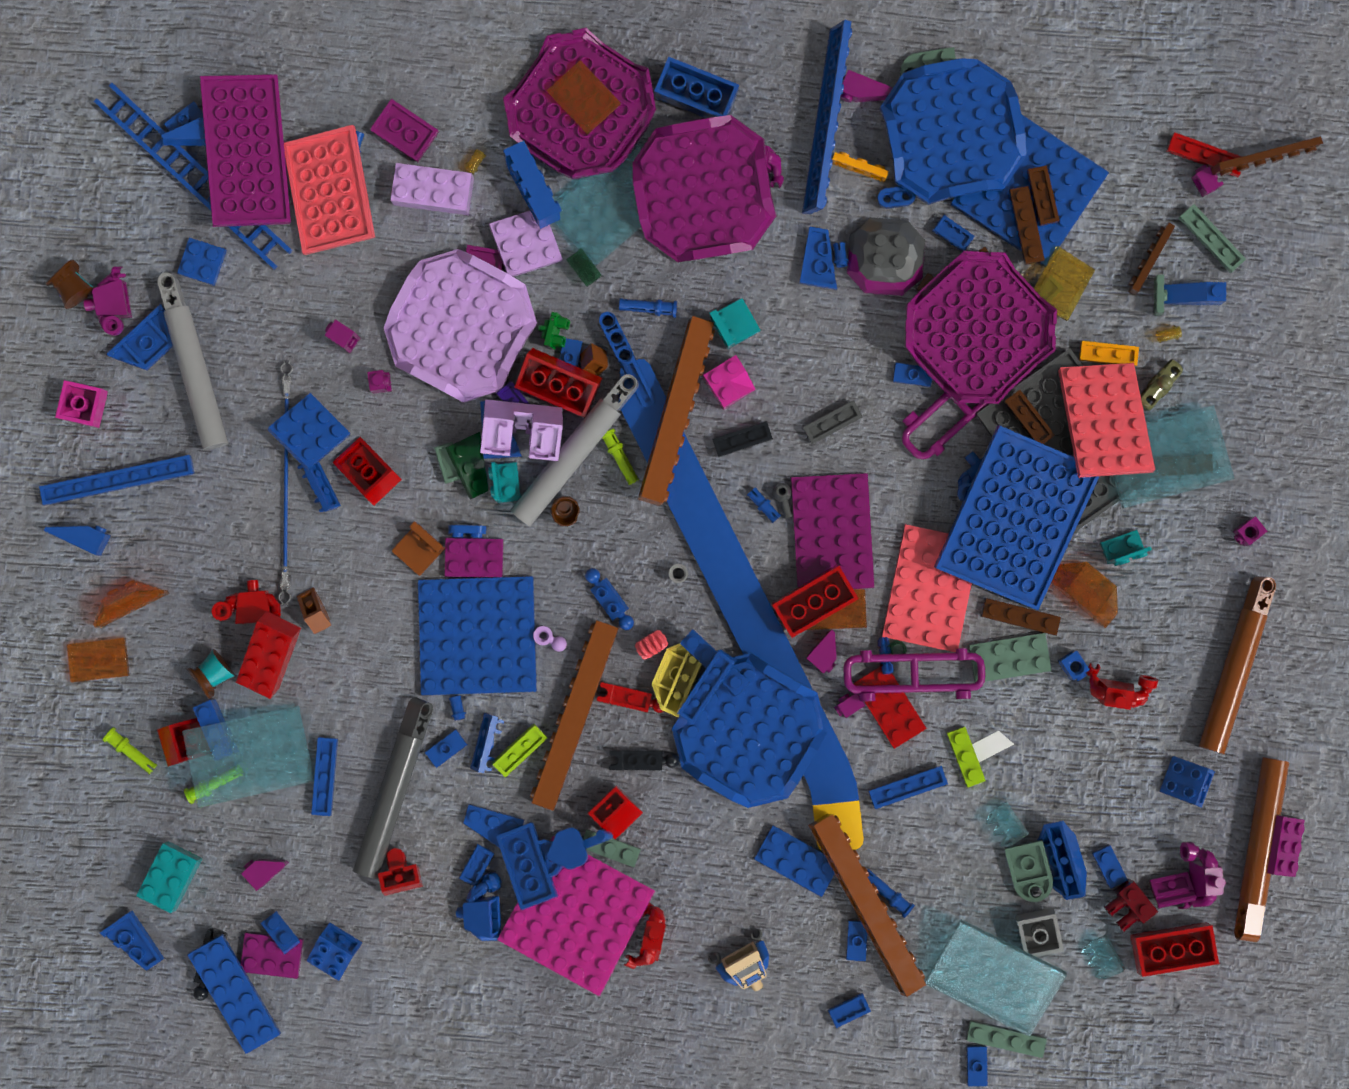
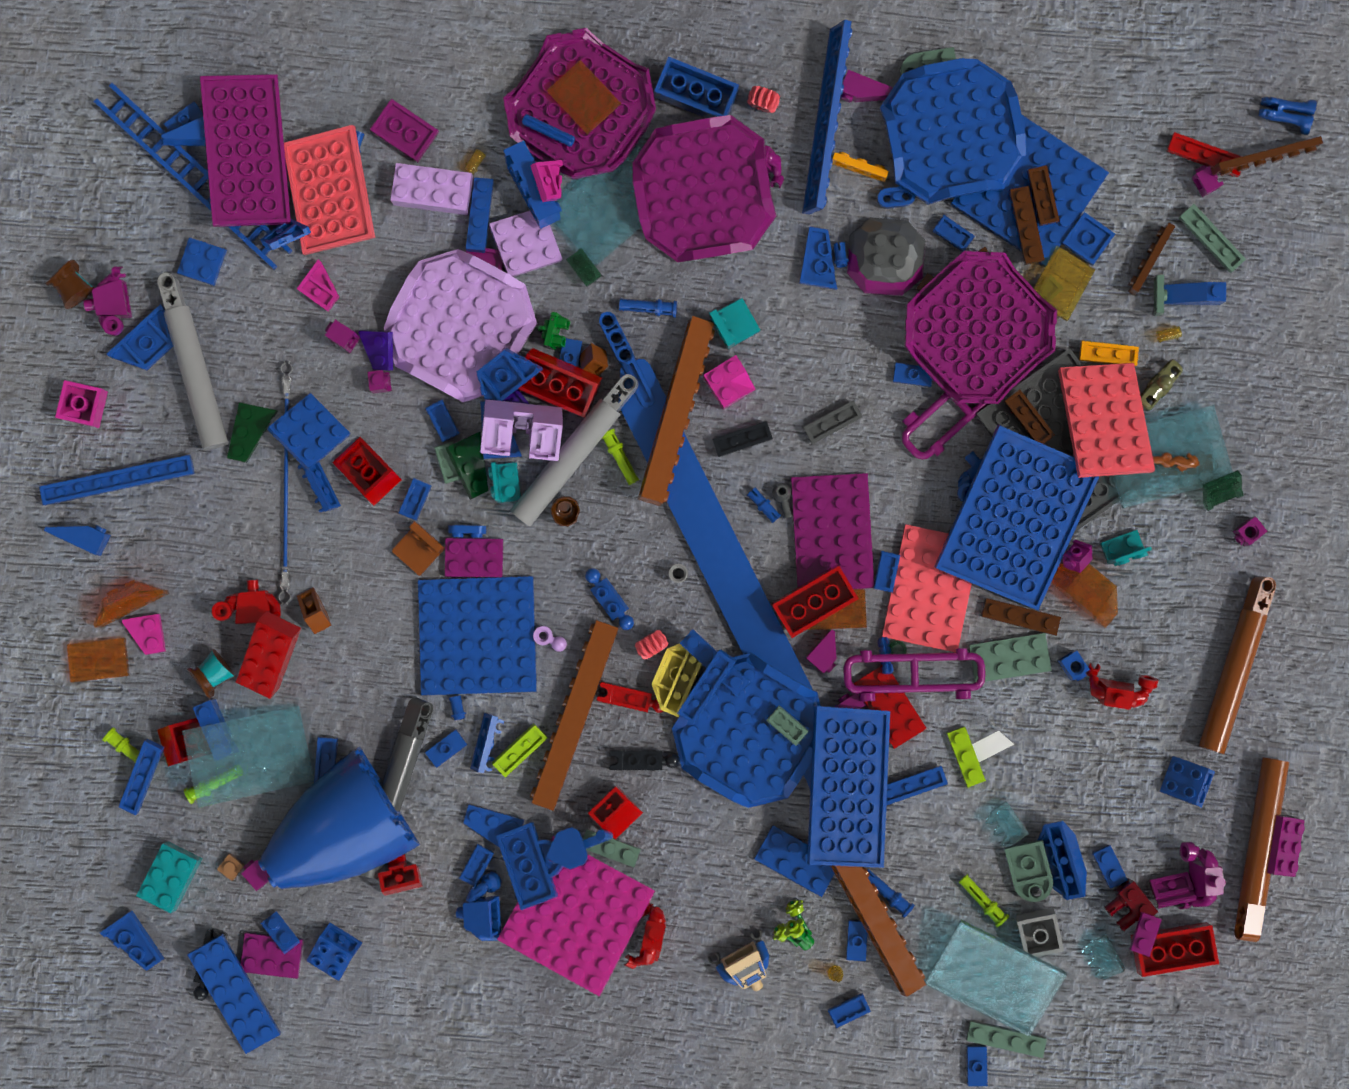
(141, 777): none -> blue plate
(147, 633): none -> dark pink wing
(231, 867): none -> medium nougat plate
(248, 429): none -> dark green wing
(285, 234): none -> blue wing
(319, 287): none -> dark pink wing
(337, 829): none -> blue panel
(378, 348): none -> dark purple wing
(415, 499): none -> blue plate
(442, 420): none -> blue plate
(479, 215): none -> blue plate
(505, 375): none -> blue wing
(548, 130): none -> blue axle
(548, 179): none -> dark pink wing
(763, 99): none -> coral gear
(787, 725): none -> sand green plate
(794, 928): none -> lime plant
(833, 969): none -> clear yellow pin
(848, 787): none -> blue plate
(886, 571): none -> blue plate
(989, 907): none -> lime pin
(1078, 556): none -> magenta brick
(1088, 239): none -> blue plate
(1145, 934): none -> magenta plate
(1181, 462): none -> dark orange animal
(1222, 489): none -> clear green plate
(1278, 105): none -> blue piece

